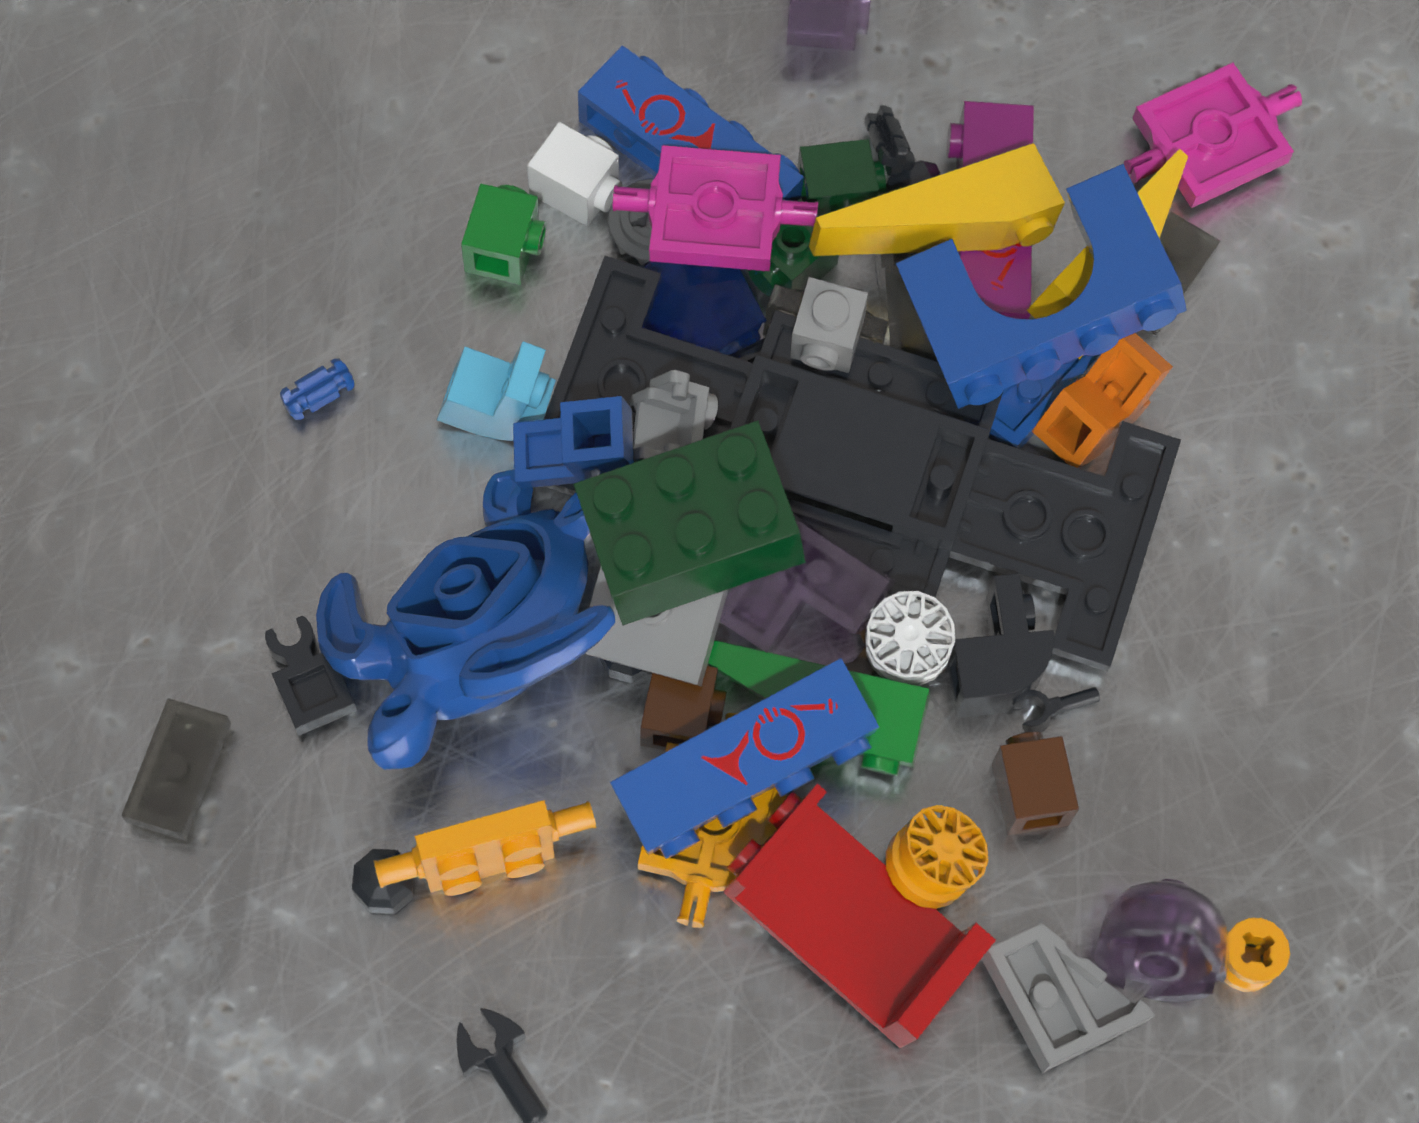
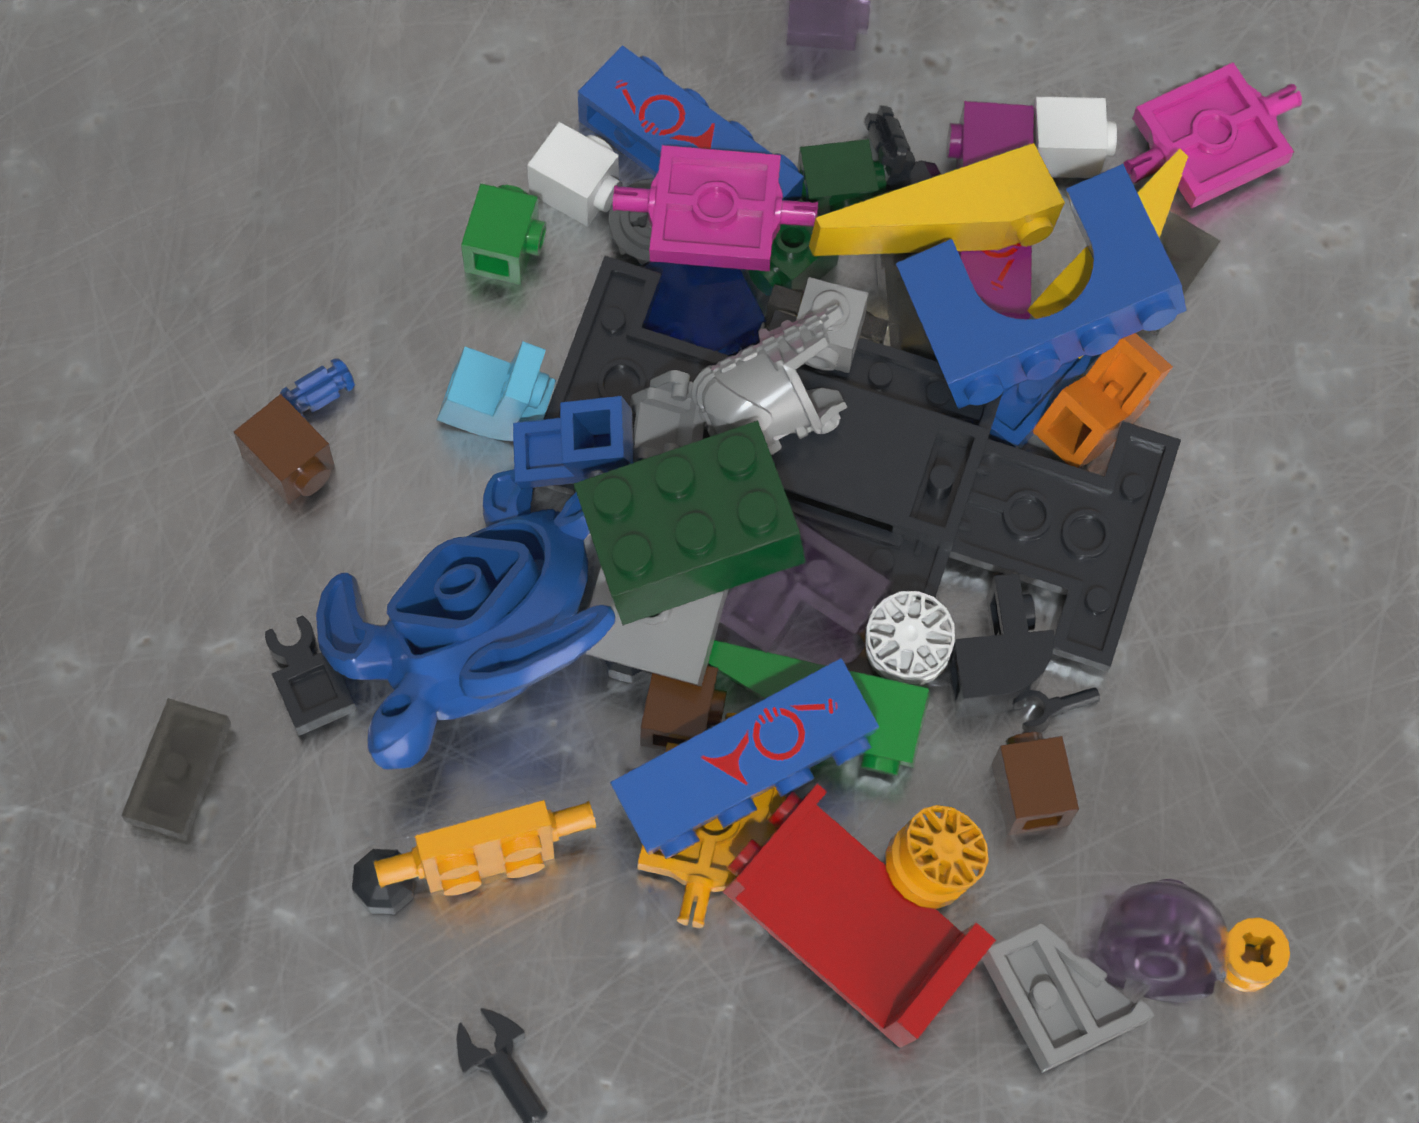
(285, 450): none -> reddish brown brick
(766, 387): none -> light grey helmet
(1073, 135): none -> white brick

